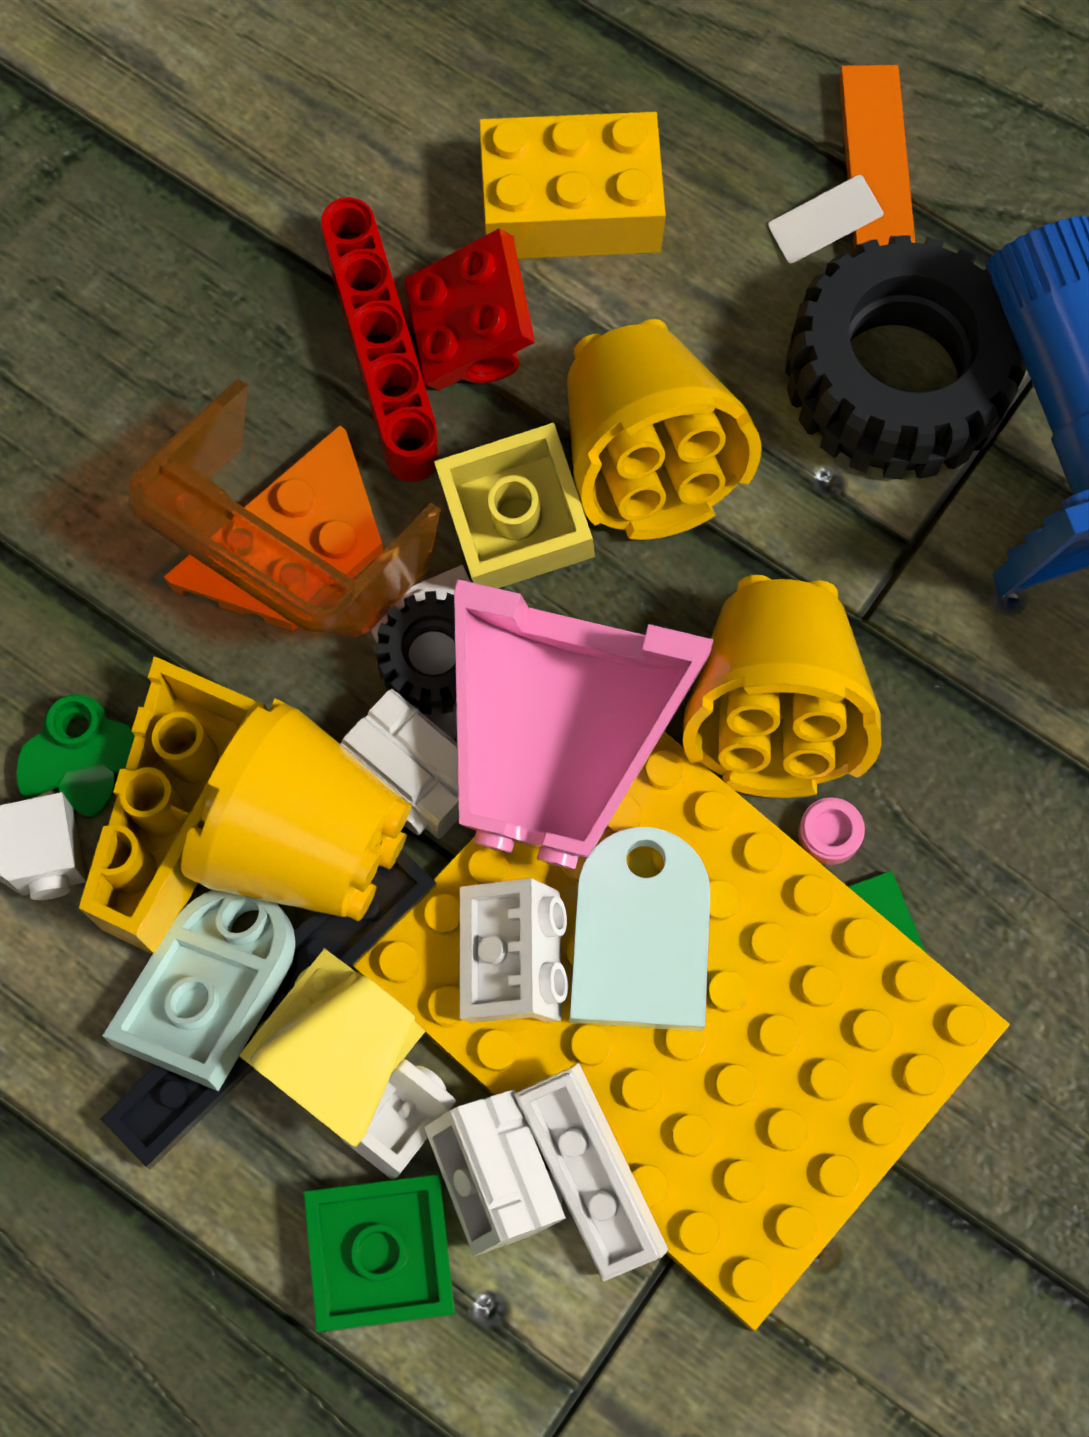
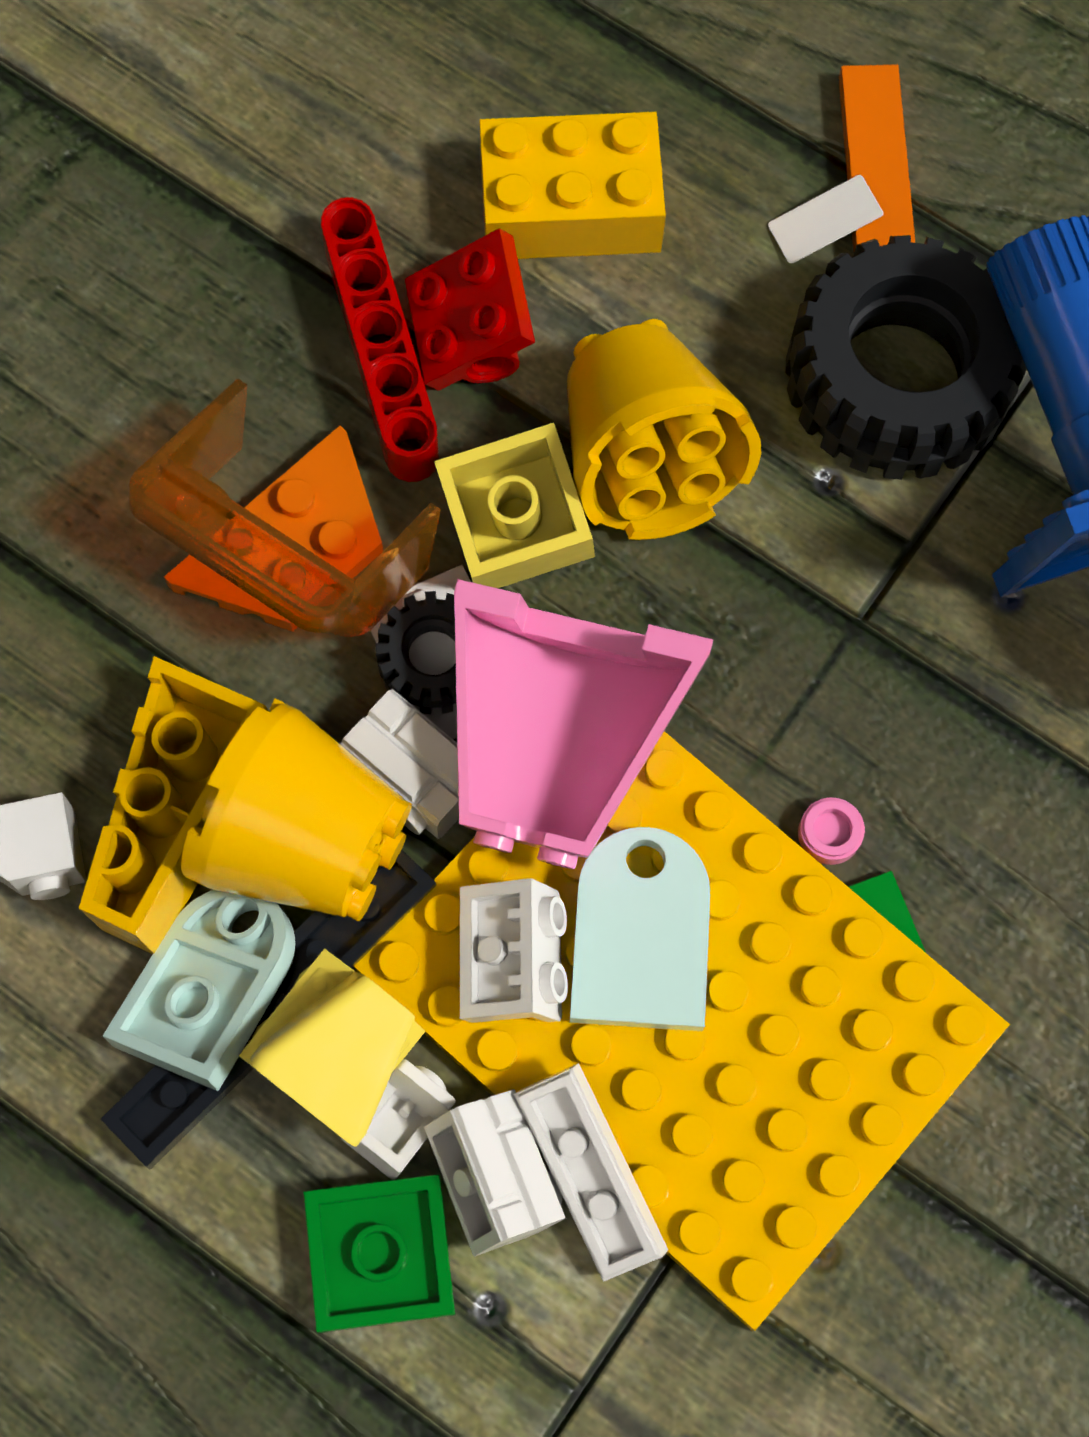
(77, 765): green plate -> none
(782, 692): yellow cone -> none

